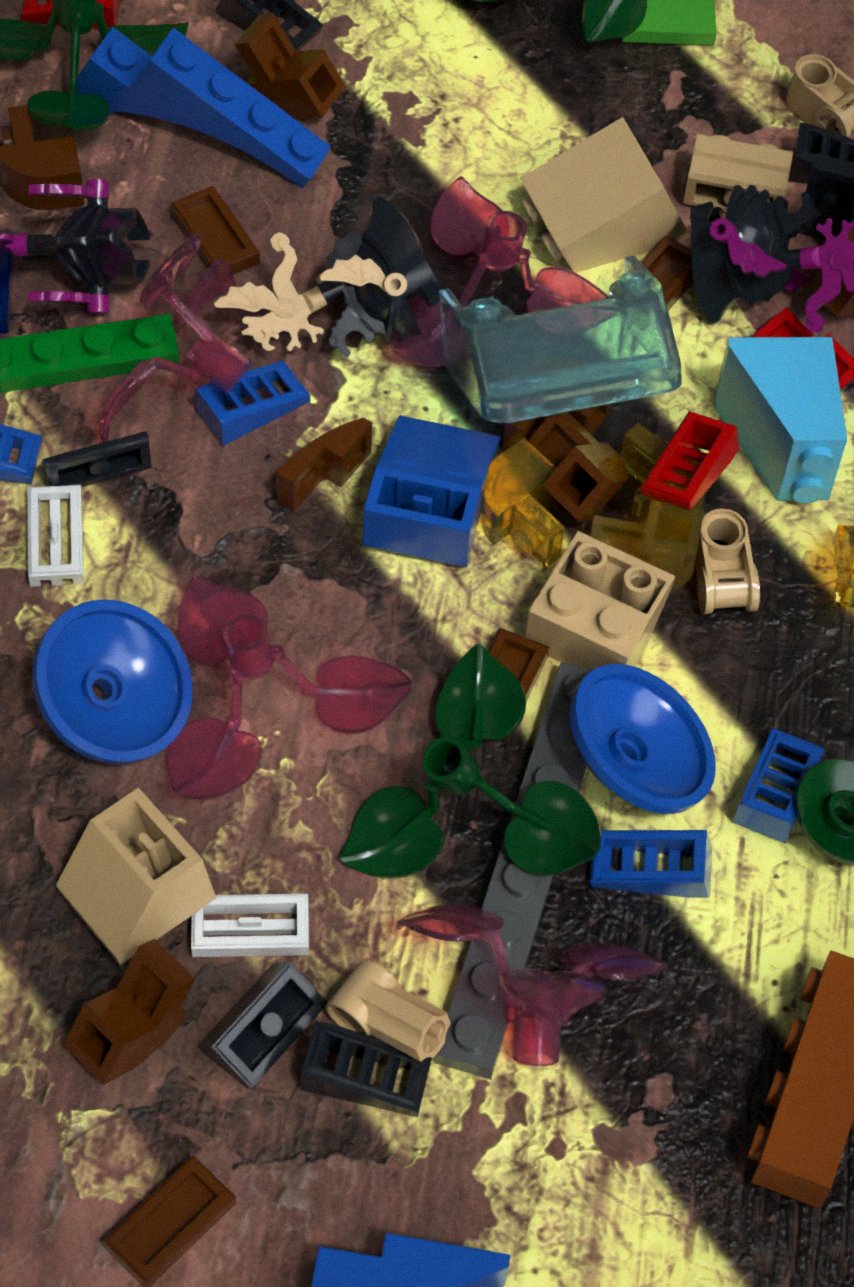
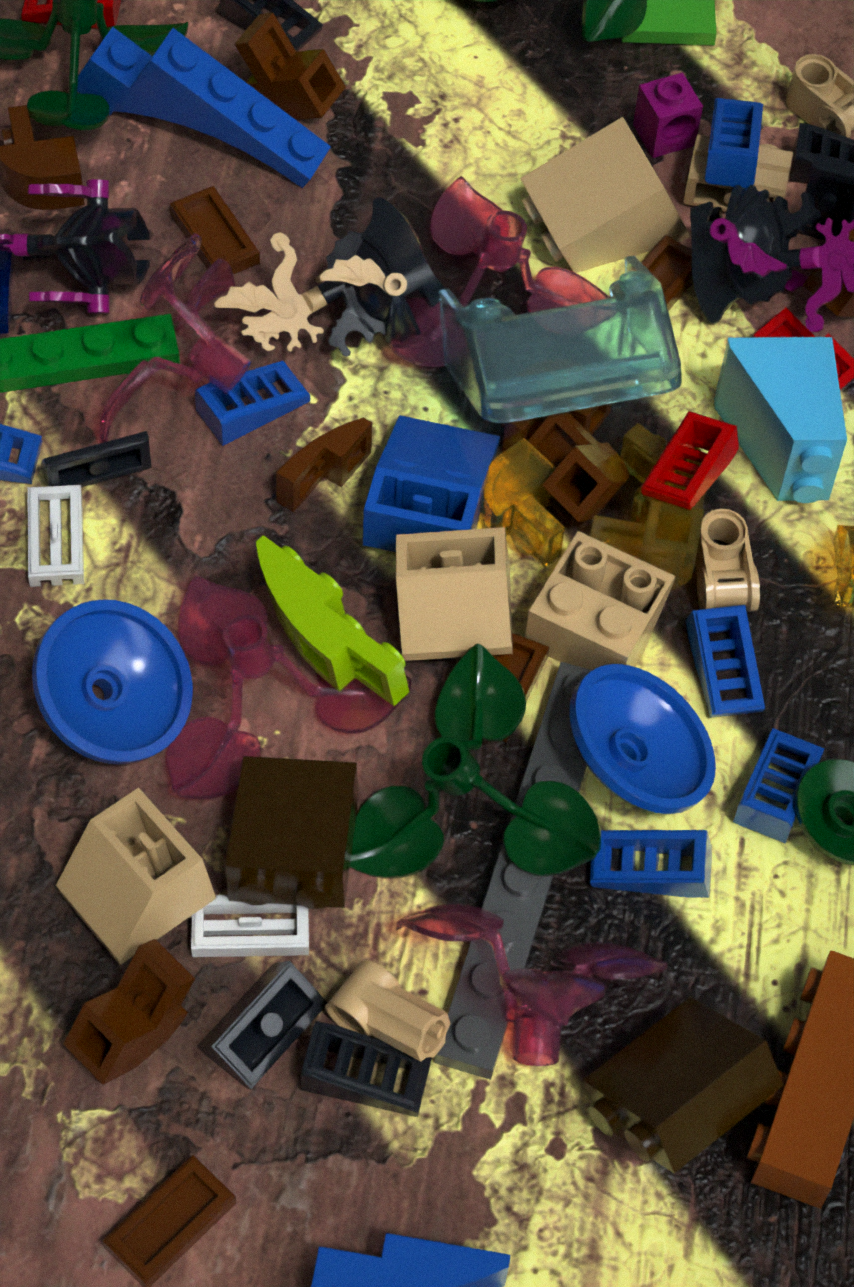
(292, 832): none -> dark brown brick
(322, 632): none -> lime slope
(453, 593): none -> tan slope
(667, 115): none -> magenta brick
(682, 1084): none -> dark brown brick
(724, 619): none -> blue slope
(734, 145): none -> blue slope

